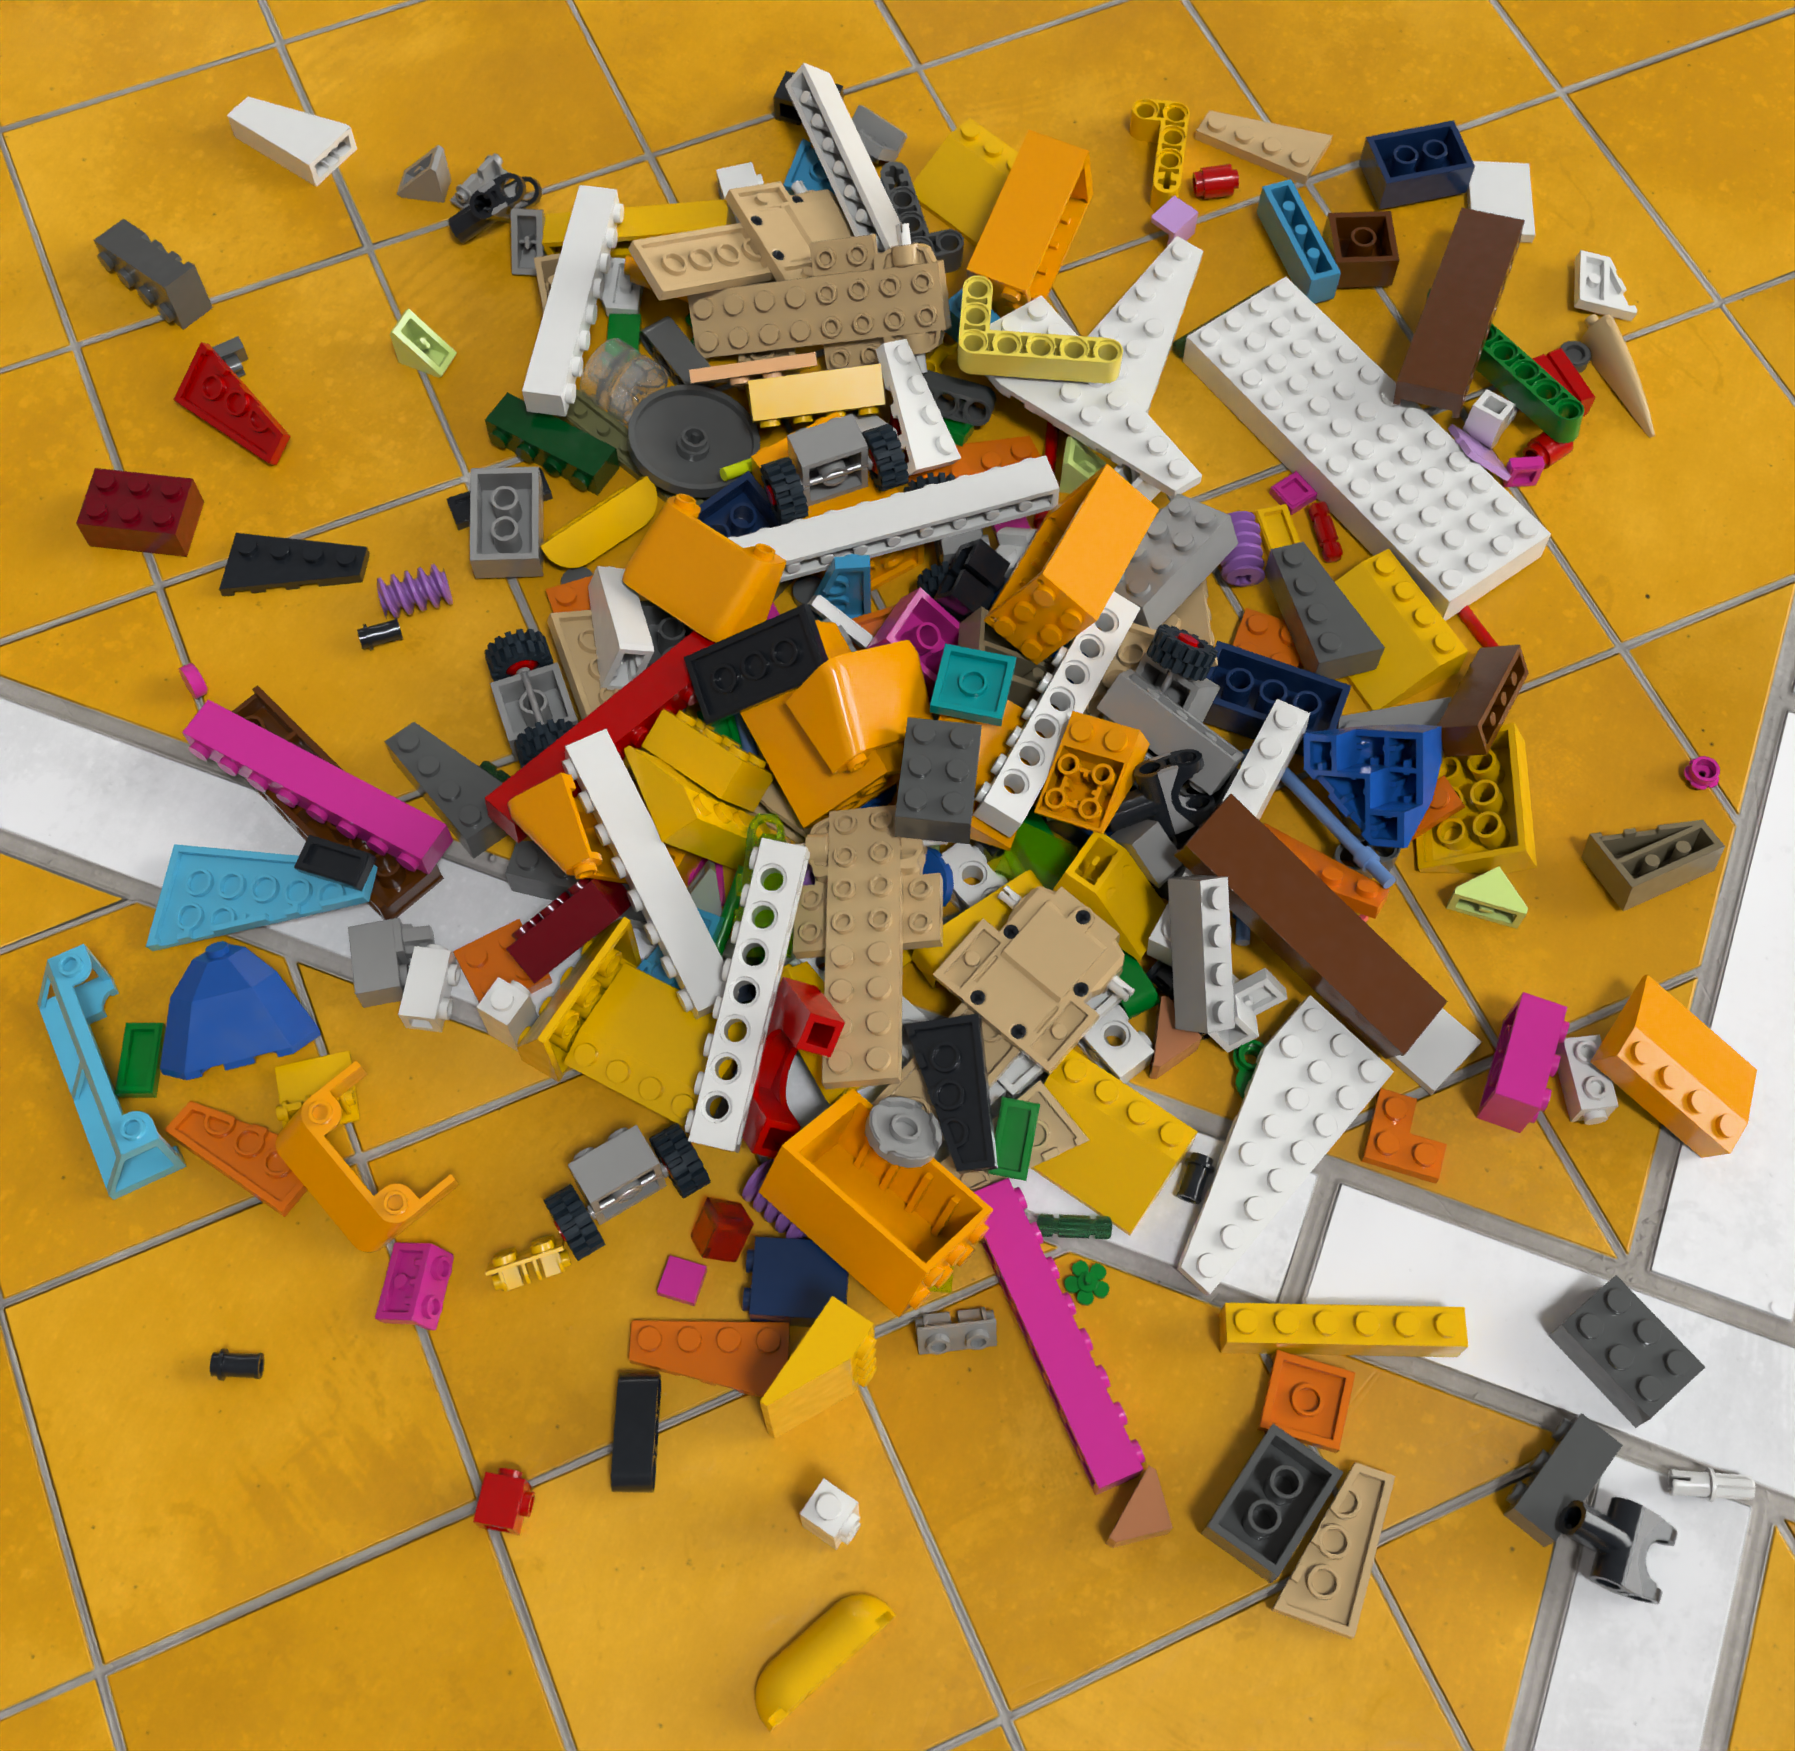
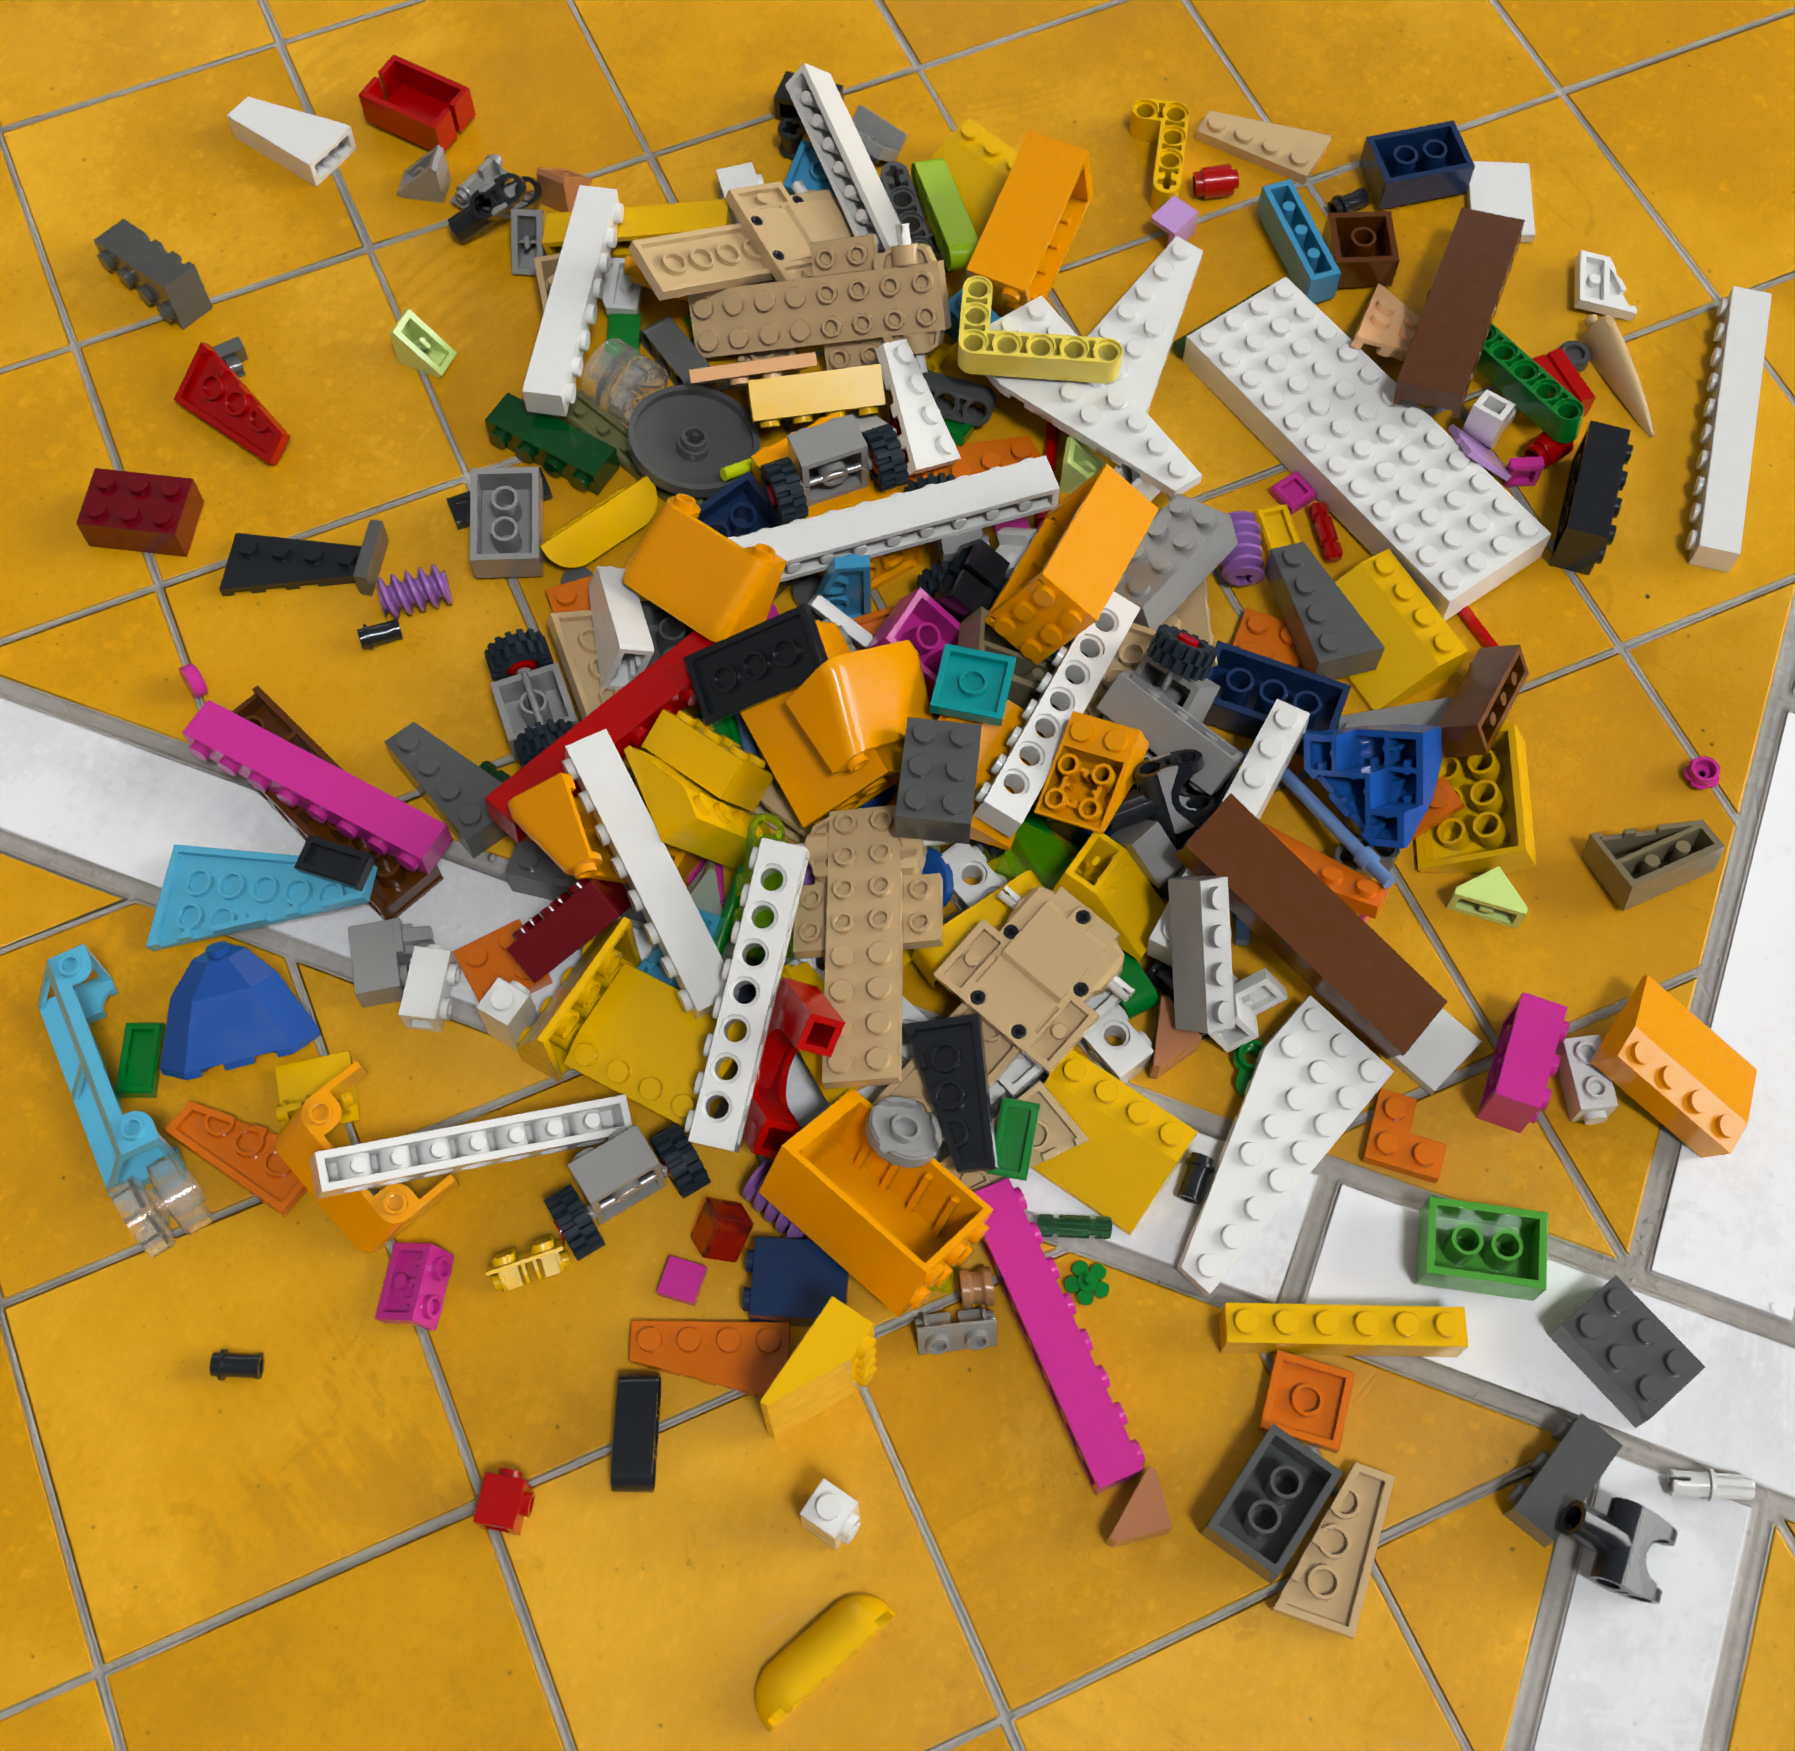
(149, 1211): none -> clear wheel
(371, 557): none -> dark grey tile
(417, 104): none -> red piece
(467, 1146): none -> white brick
(560, 187): none -> nougat slope
(791, 133): none -> black bush
(944, 212): none -> lime beam
(976, 1287): none -> medium nougat wheel
(1349, 202): none -> black pin
(1386, 325): none -> light nougat wing
(1482, 1248): none -> bright green brick
(1591, 498): none -> black brick
(1729, 430): none -> white brick

